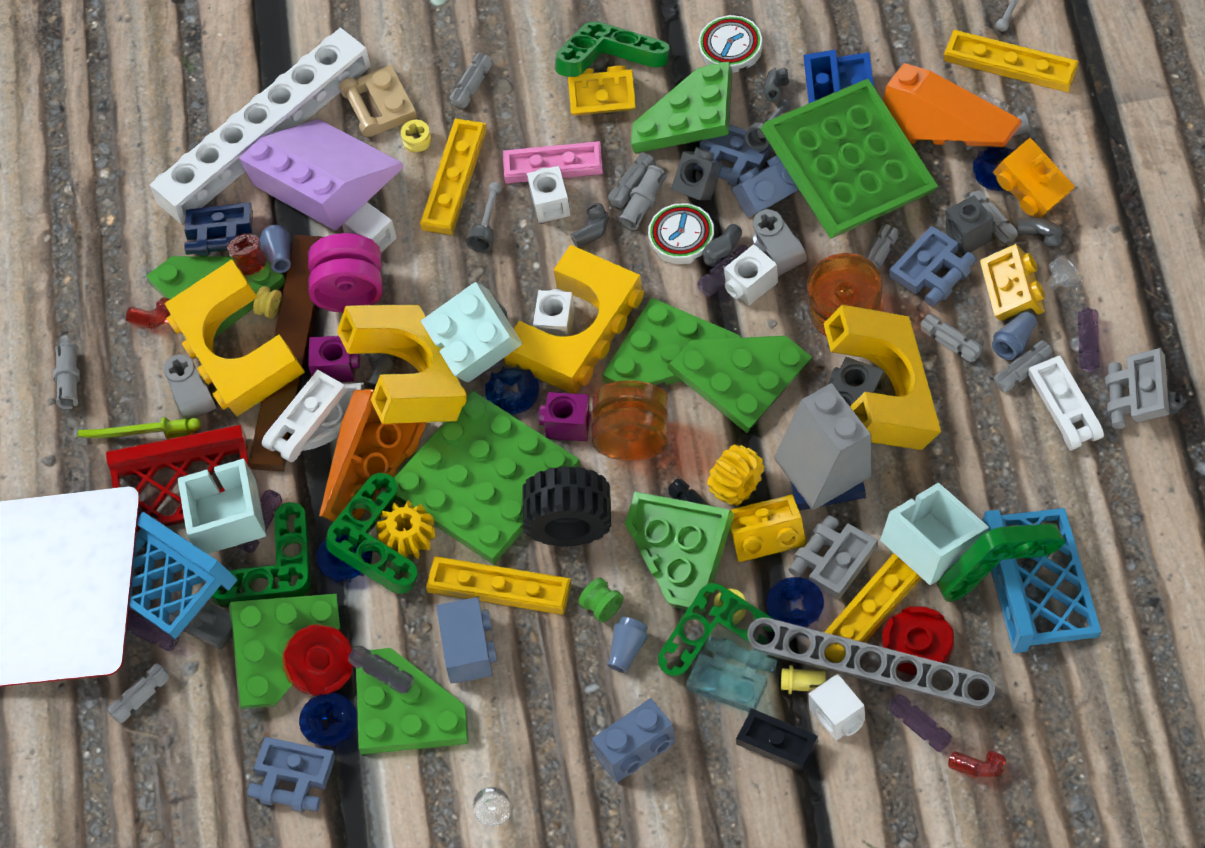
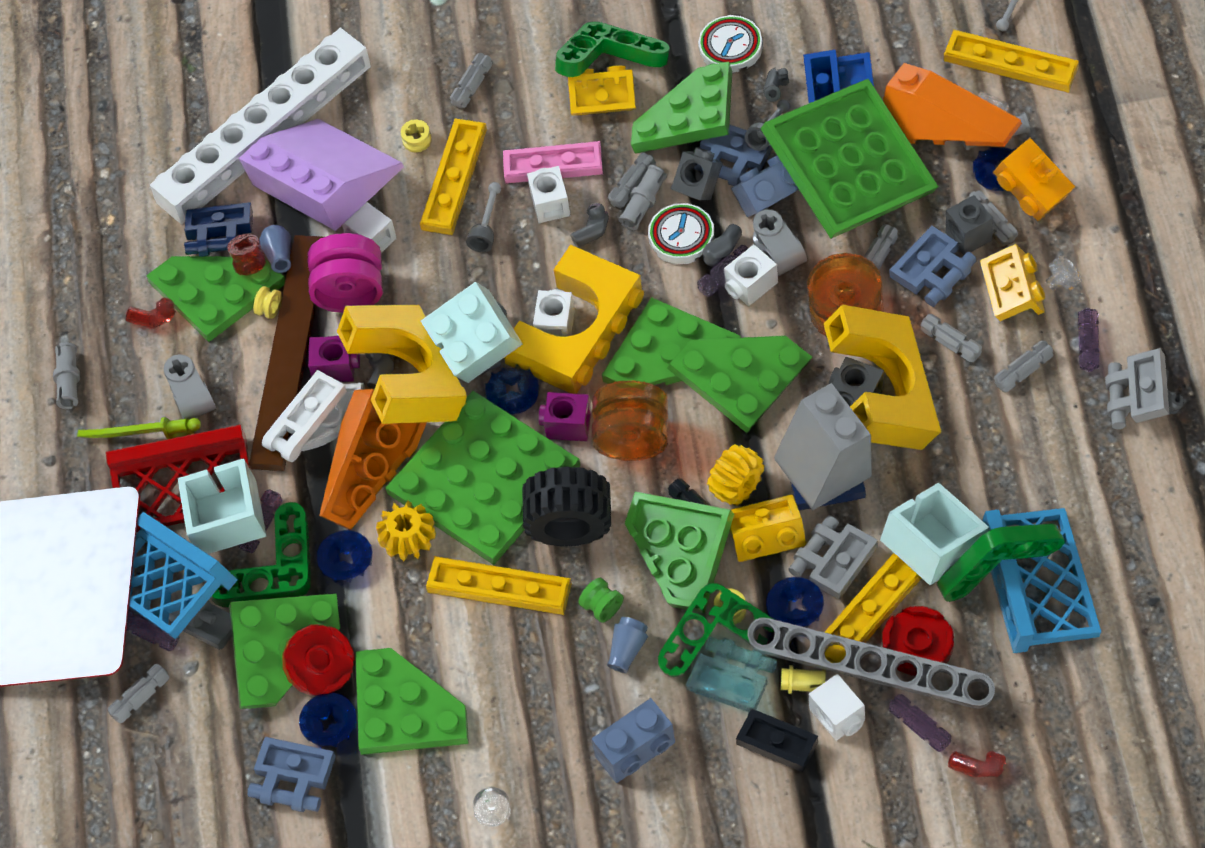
(240, 380): yellow arch -> none
(359, 532): green beam -> none
(381, 669): axle -> none
(387, 97): tan plate -> none
(465, 640): sand blue brick -> none
(1013, 337): sand blue cone -> none
(1041, 226): dark grey arm -> none
(1065, 402): white plate -> none

